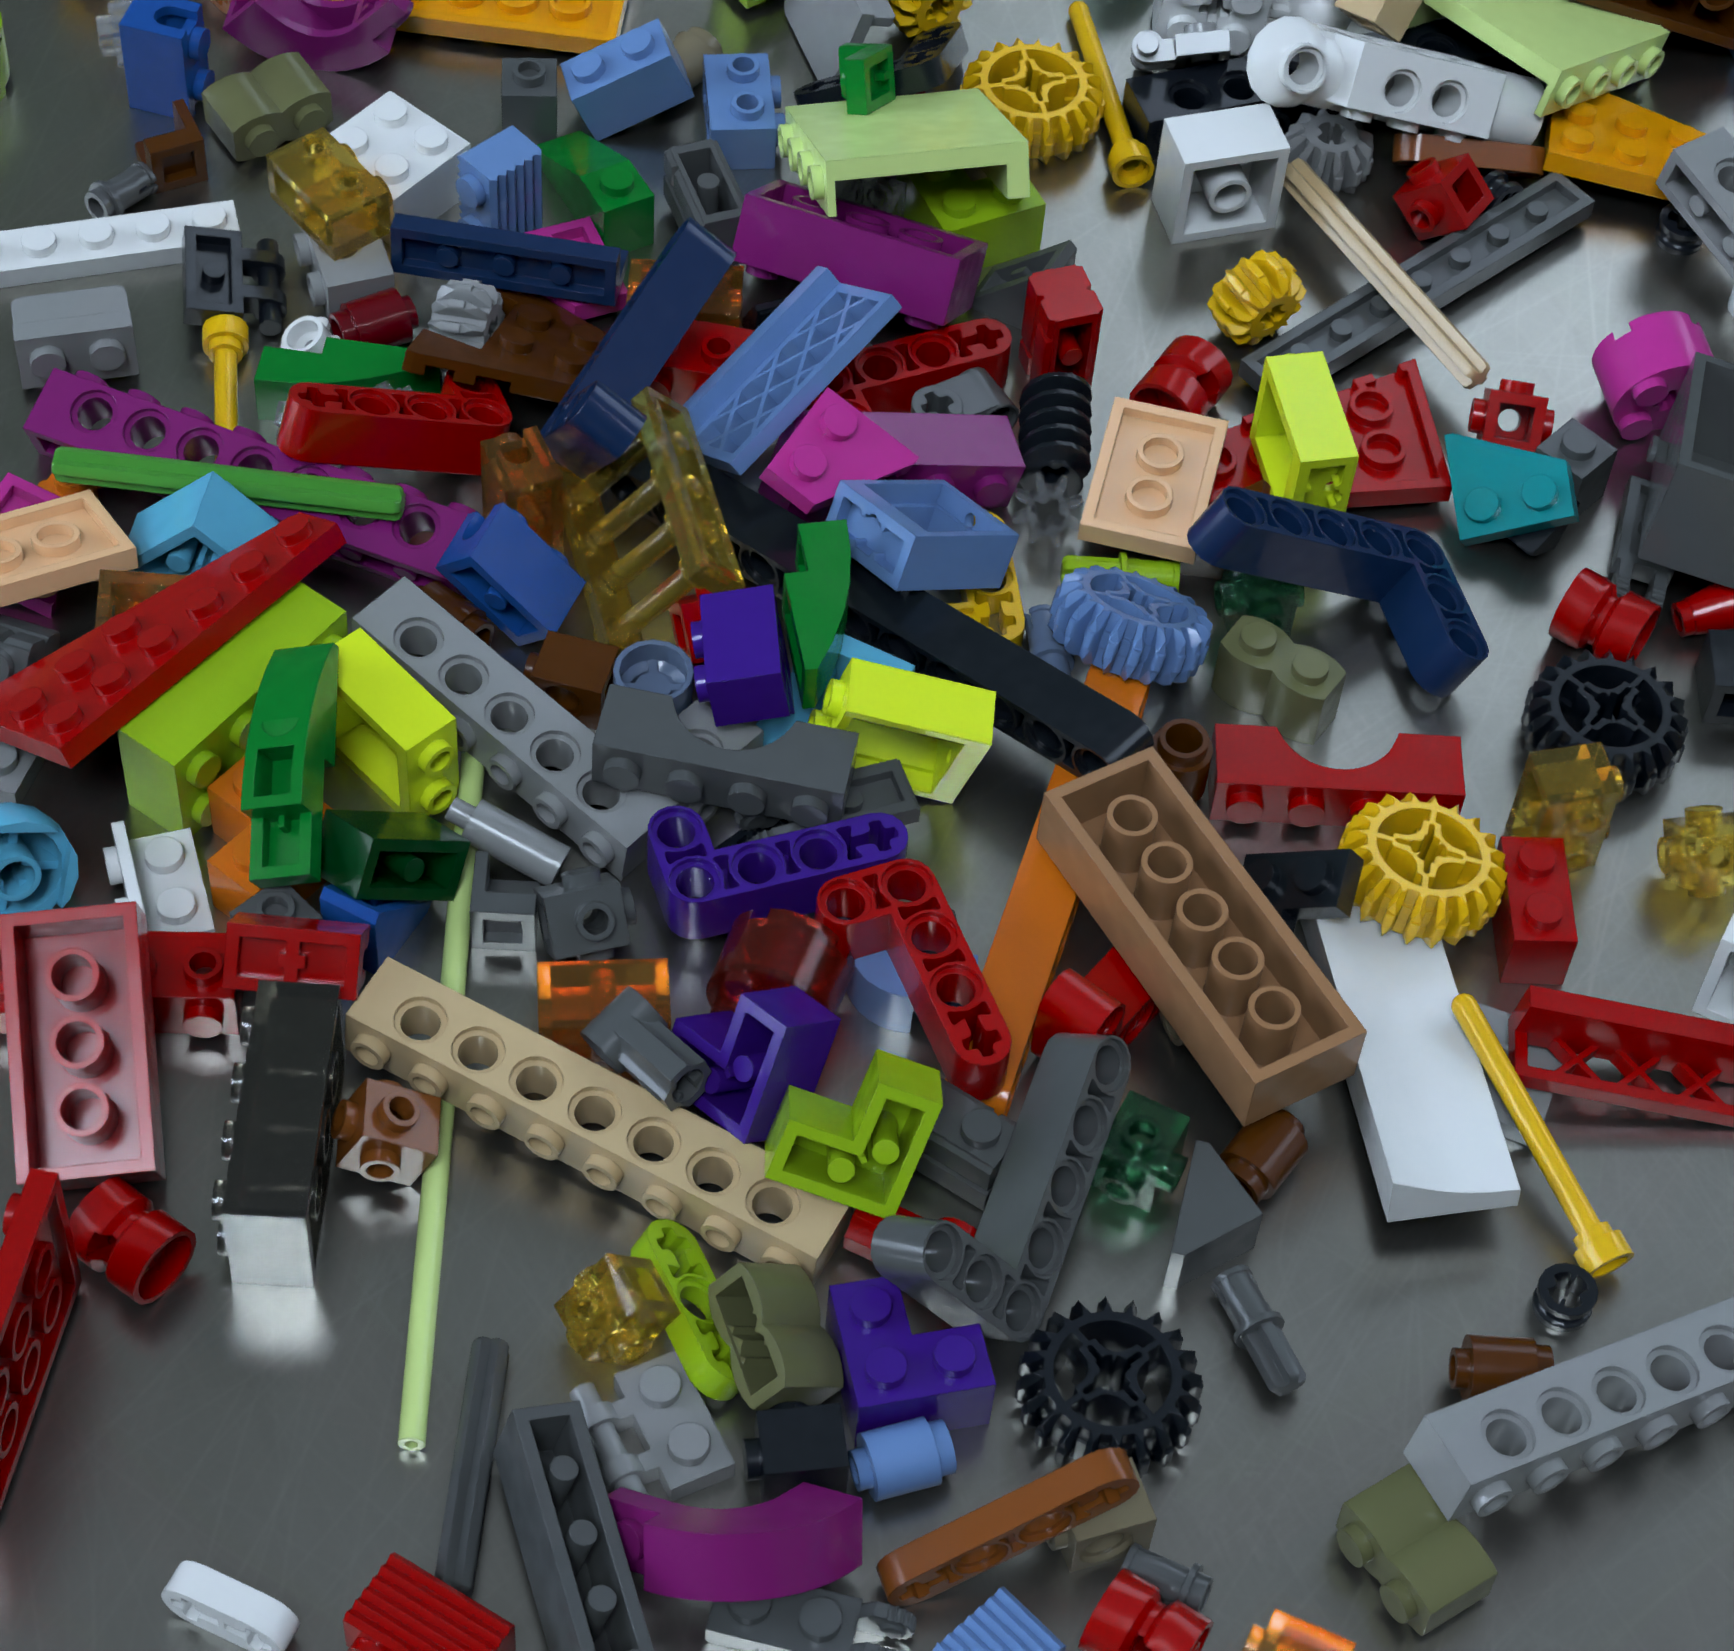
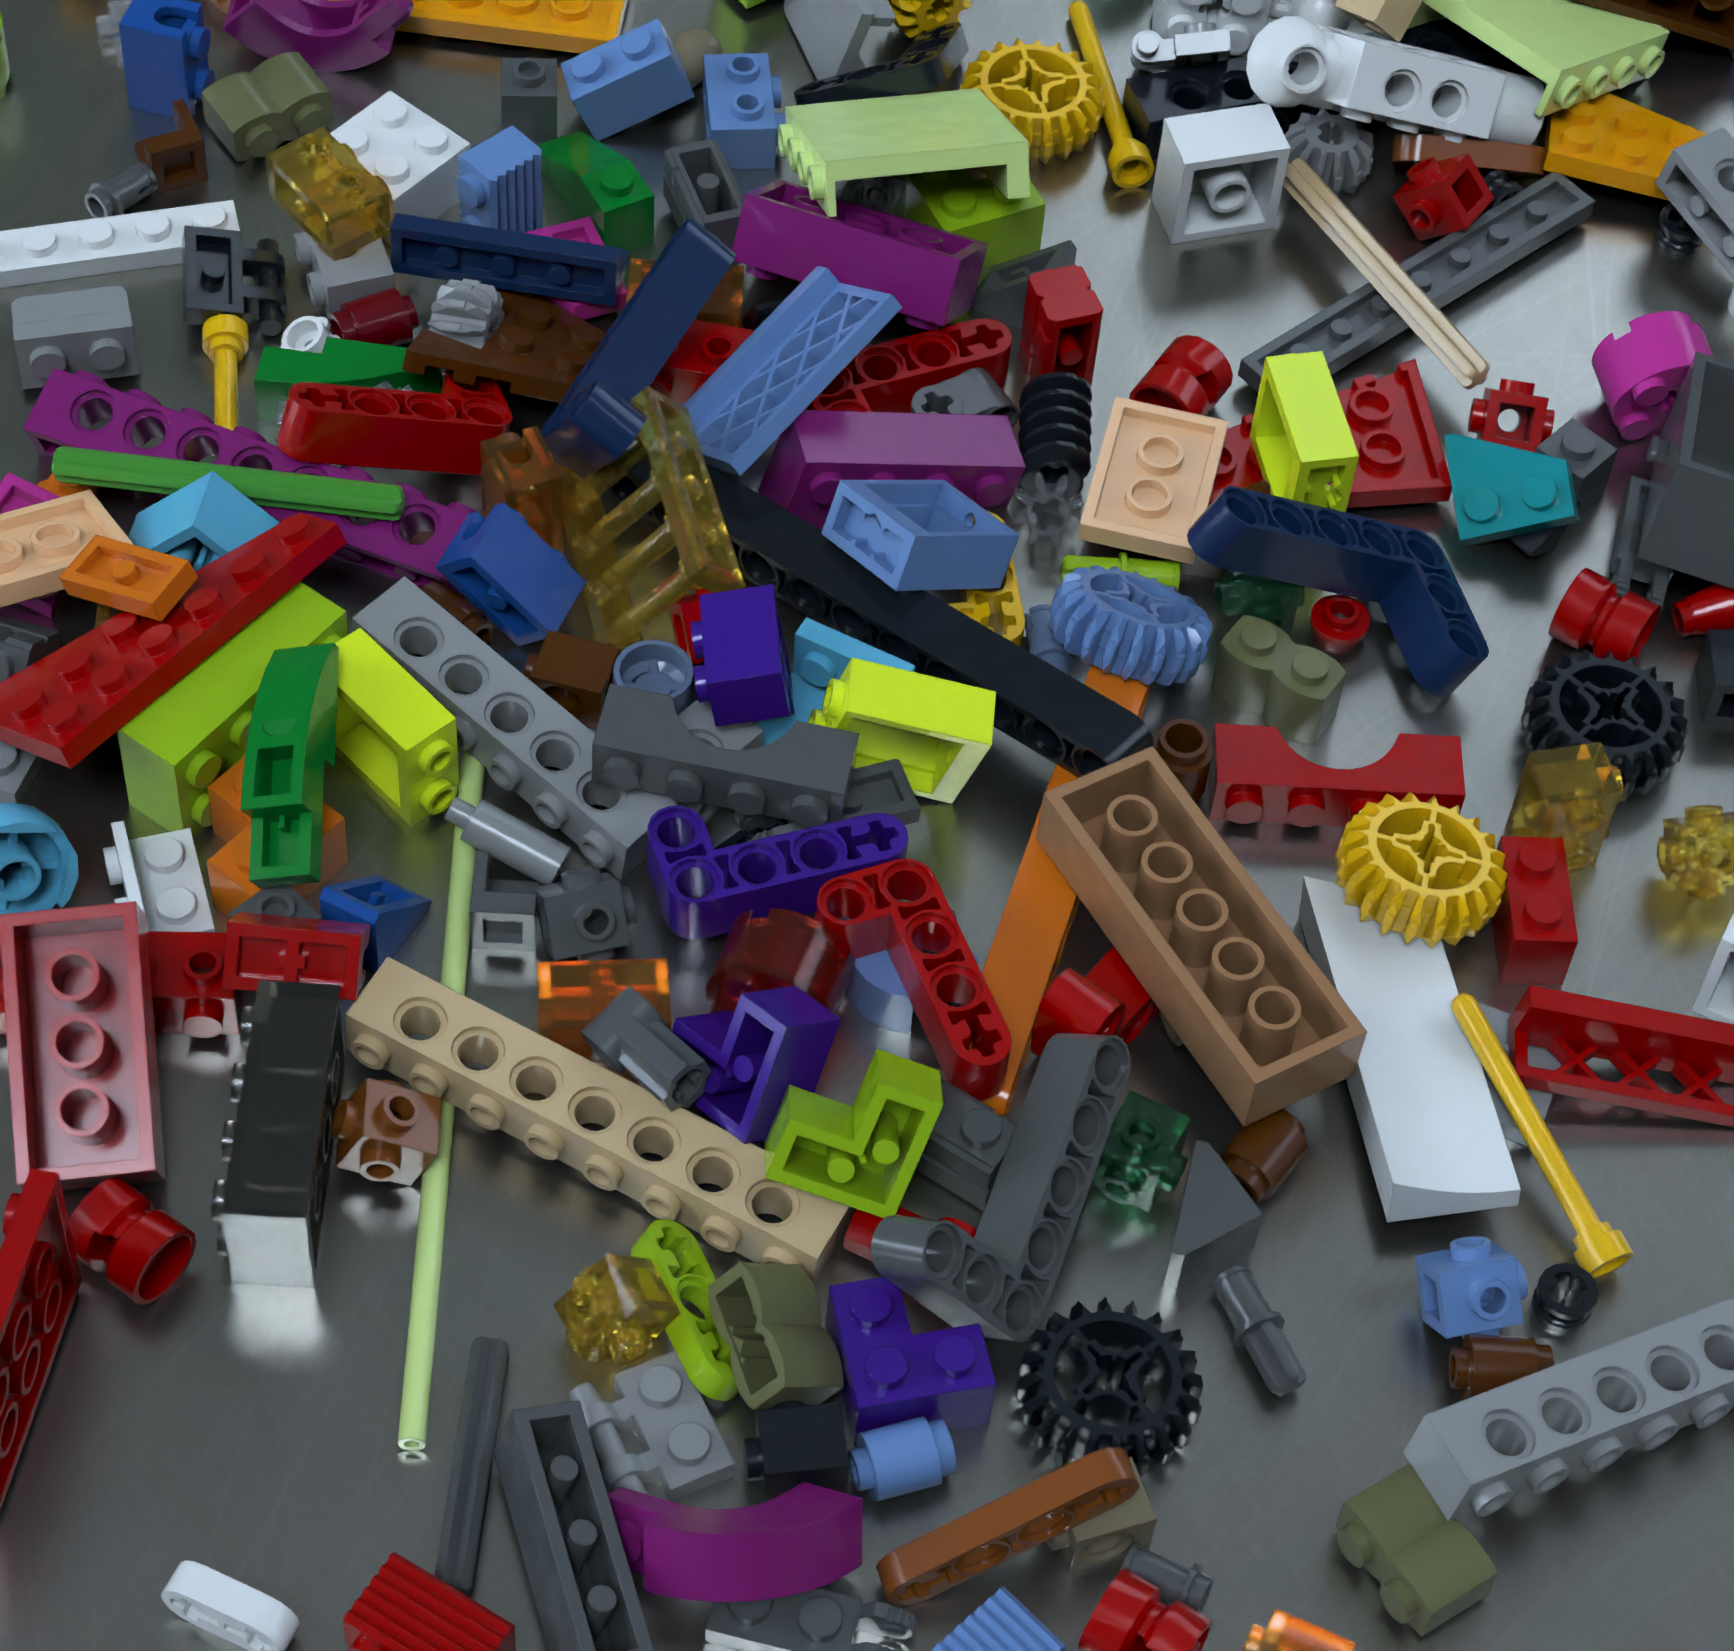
(128, 577): none -> orange plate
(391, 855): dark green brick -> none
(817, 605): green slope -> none
(833, 446): dark pink wing -> none
(866, 76): green bracket -> none
(1256, 297): yellow gear -> none
(1307, 882): black plate -> none
(1339, 622): none -> red plate
(1471, 1288): none -> medium blue brick

